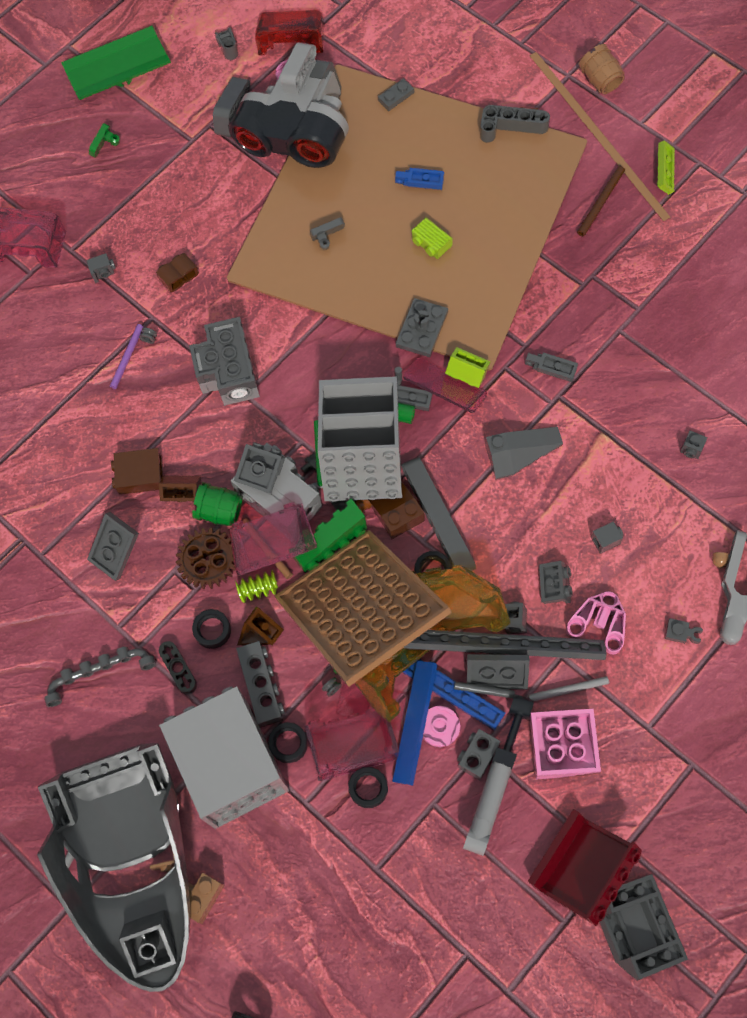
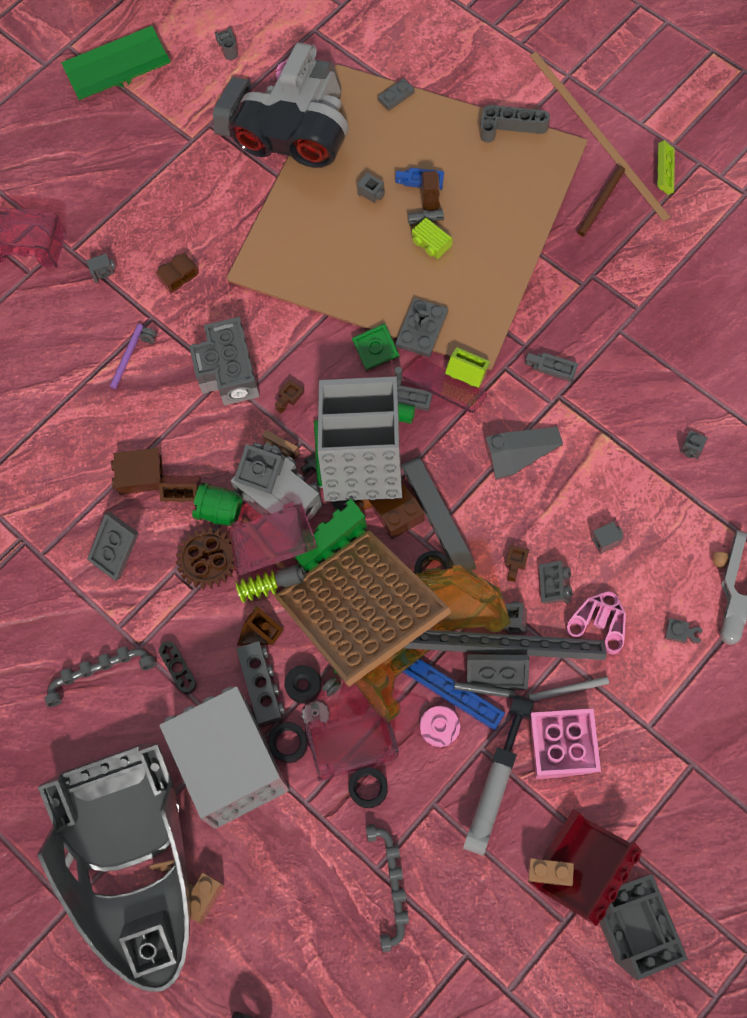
(103, 135): green piece -> none
(202, 617): black tyre -> none
(286, 447): none -> medium nougat plate
(289, 28): clear red windscreen -> none
(289, 394): none -> reddish brown plate
(290, 575): none -> dark grey brick
(297, 674): none -> black tyre
(315, 711): none -> light grey piece
(320, 232): dark grey piece -> none
(371, 188): none -> dark grey brick
(375, 347): none -> green plate
(398, 894): none -> dark grey bar
(414, 723): blue tile -> none
(430, 190): none -> reddish brown brick
(434, 215): none -> dark grey pin
(483, 756): dark grey brick -> none
(516, 560): none -> reddish brown plate
(551, 872): none -> medium nougat plate
(602, 69): medium nougat piece -> none

